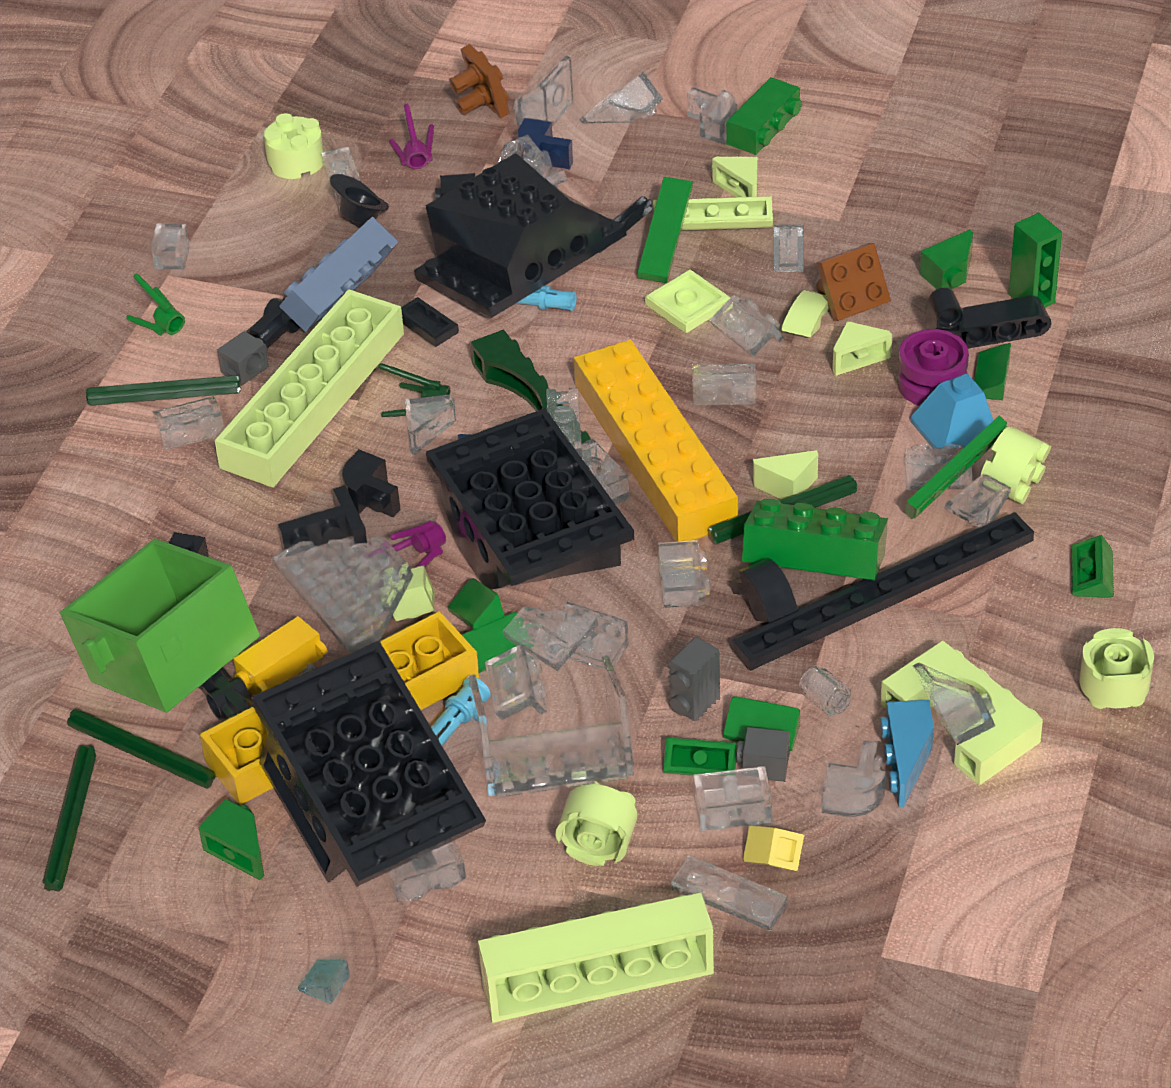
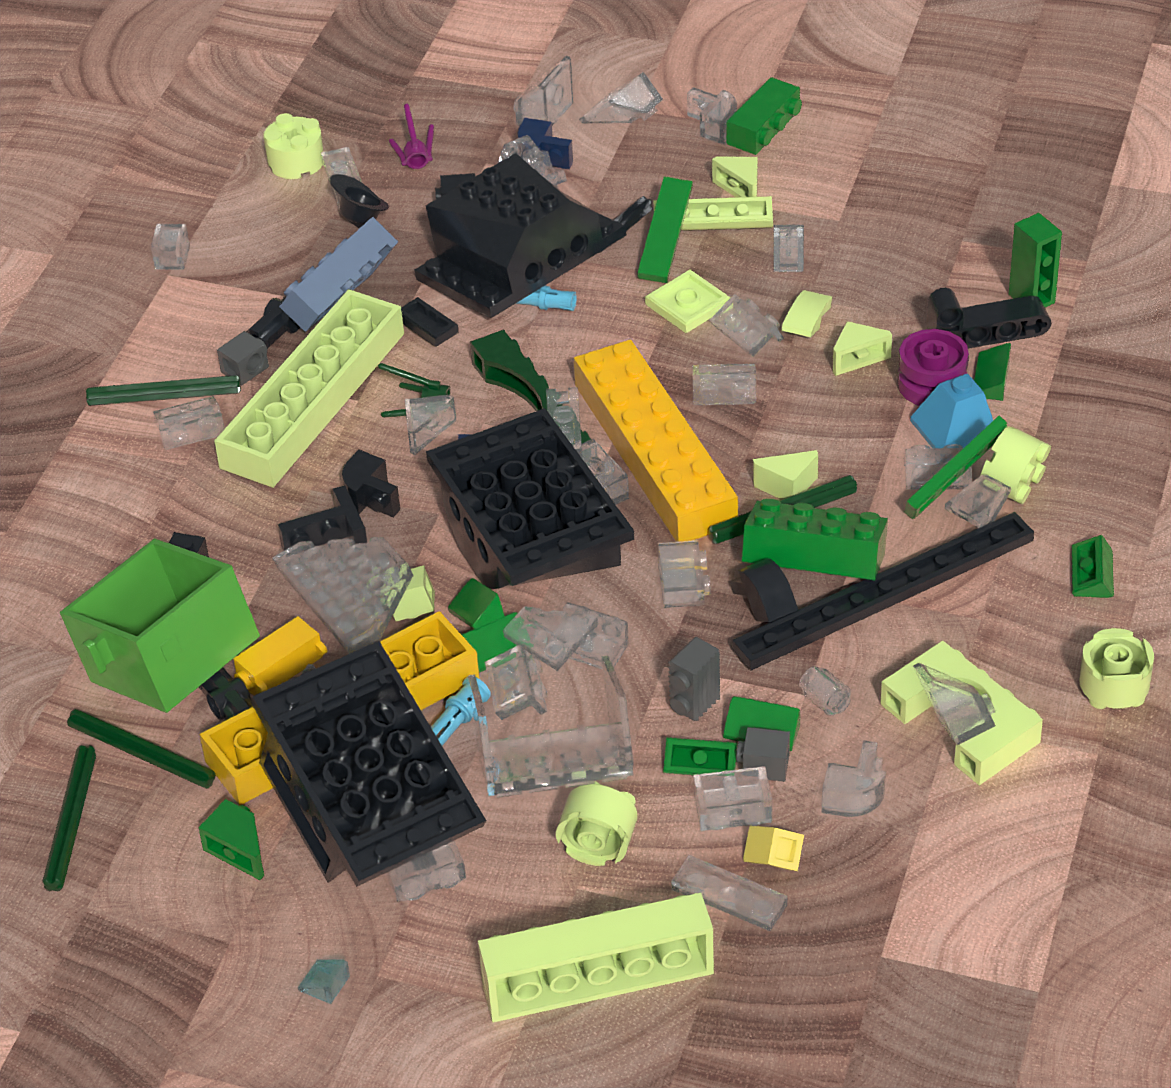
(166, 316): green plant -> none
(425, 539): magenta plant -> none
(484, 82): dark orange plate -> none
(852, 281): dark orange plate -> none
(910, 742): dark azure slope -> none
(948, 261): green slope -> none

